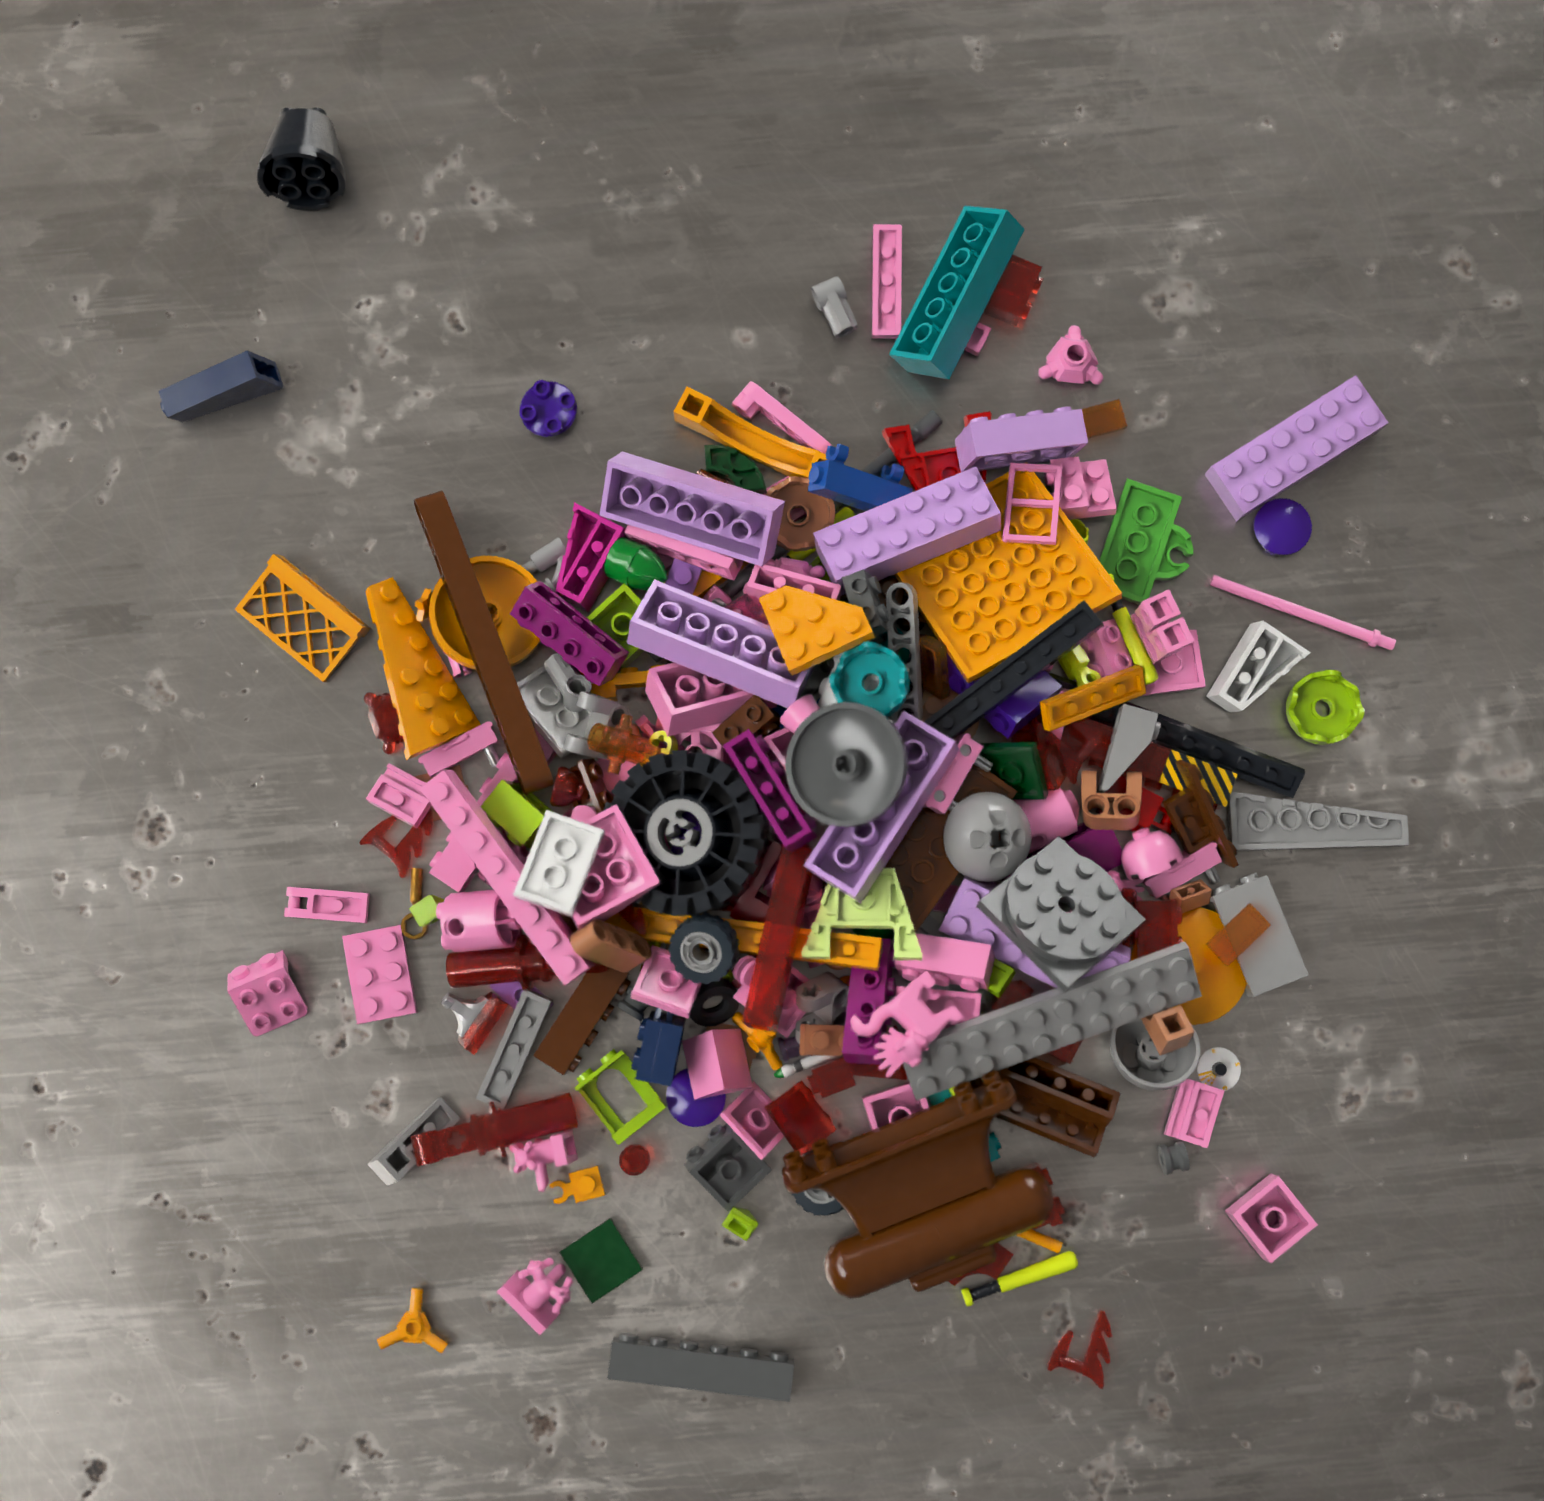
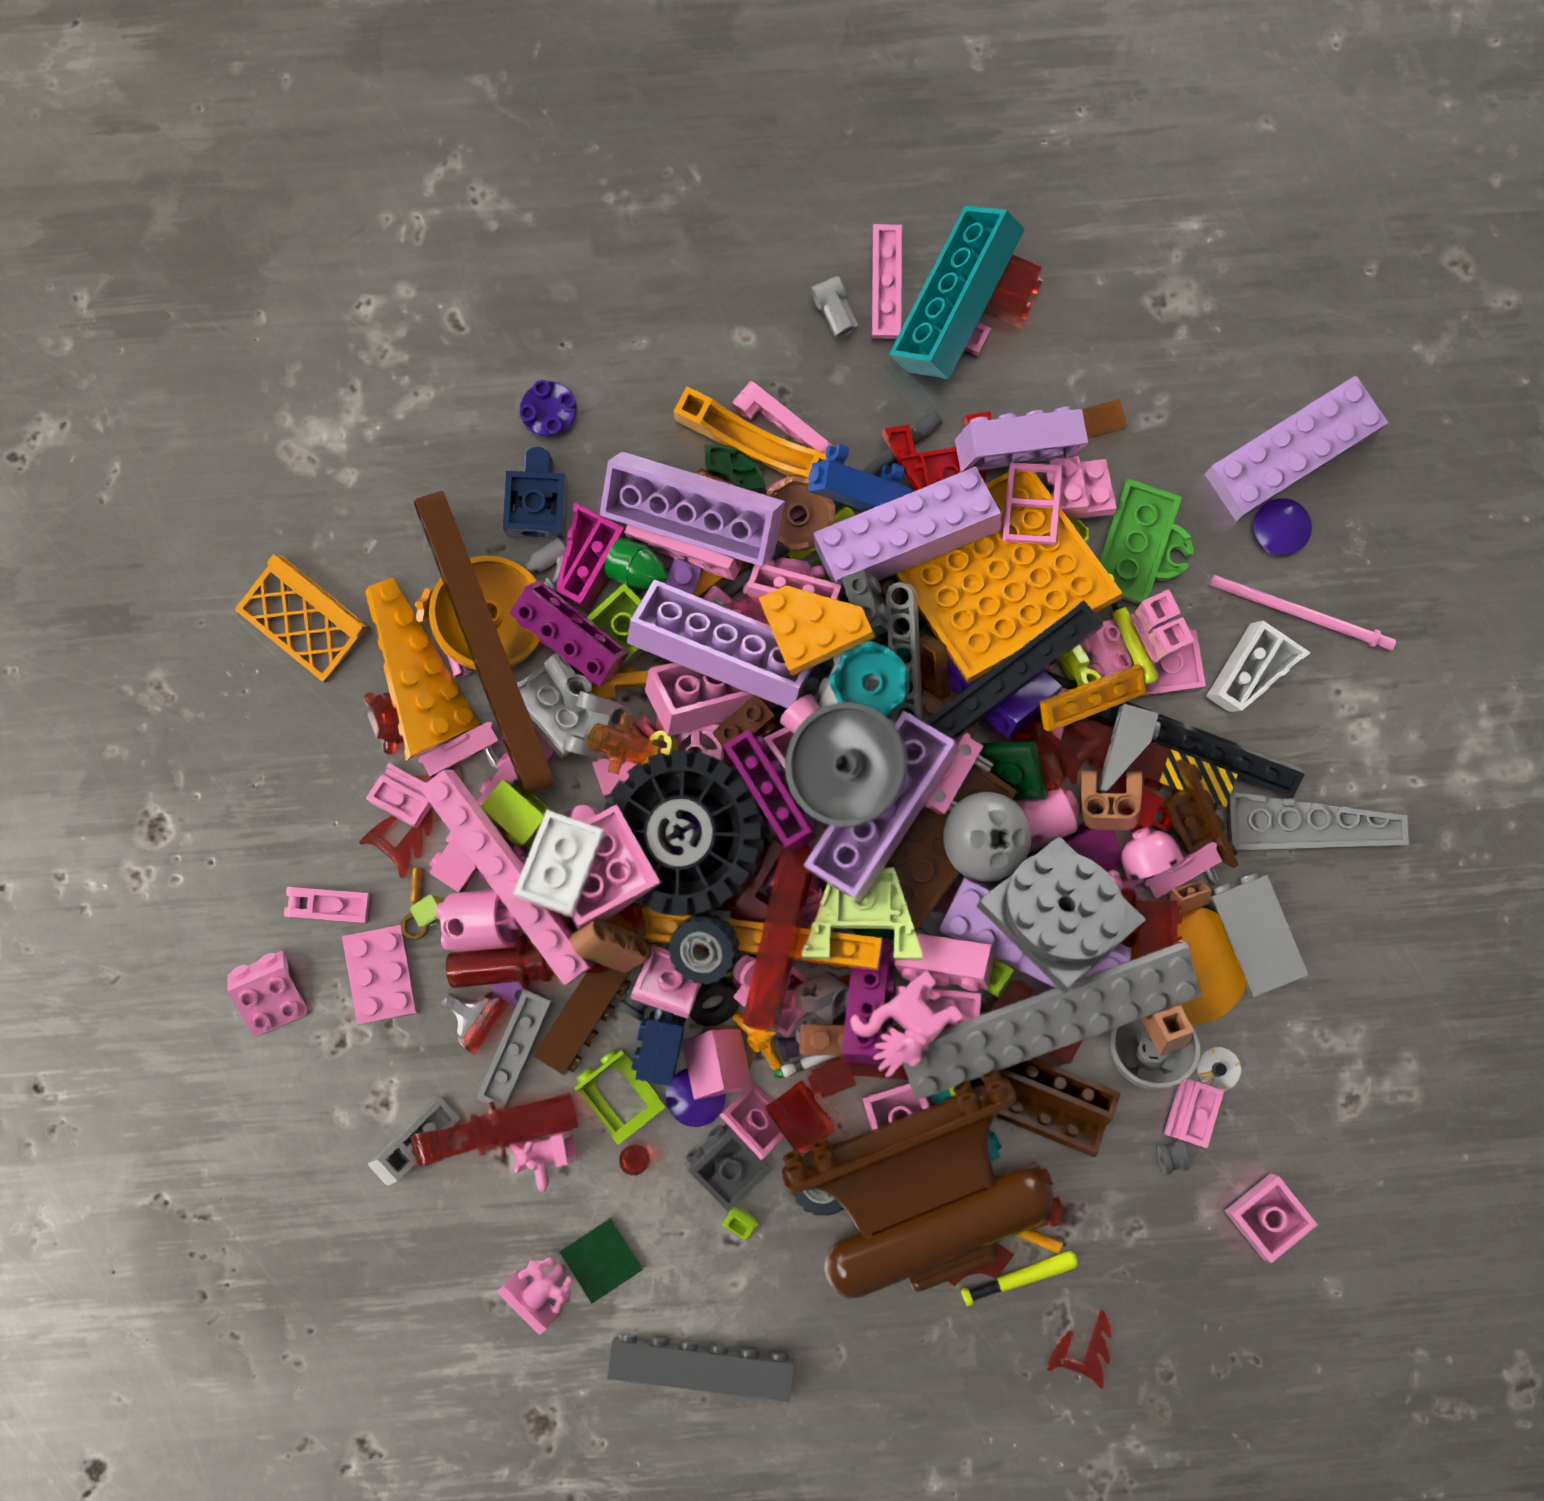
(221, 387): dark blue slope -> none
(302, 160): black cone -> none
(413, 1327): light orange piece -> none
(537, 497): none -> dark blue brick
(566, 788): clear red brick -> none
(583, 1184): light orange plate -> none
(595, 791): reddish brown bracket -> none
(1072, 360): bright pink rock -> none
(1238, 934): clear orange tile -> none
(1343, 702): lime plate -> none

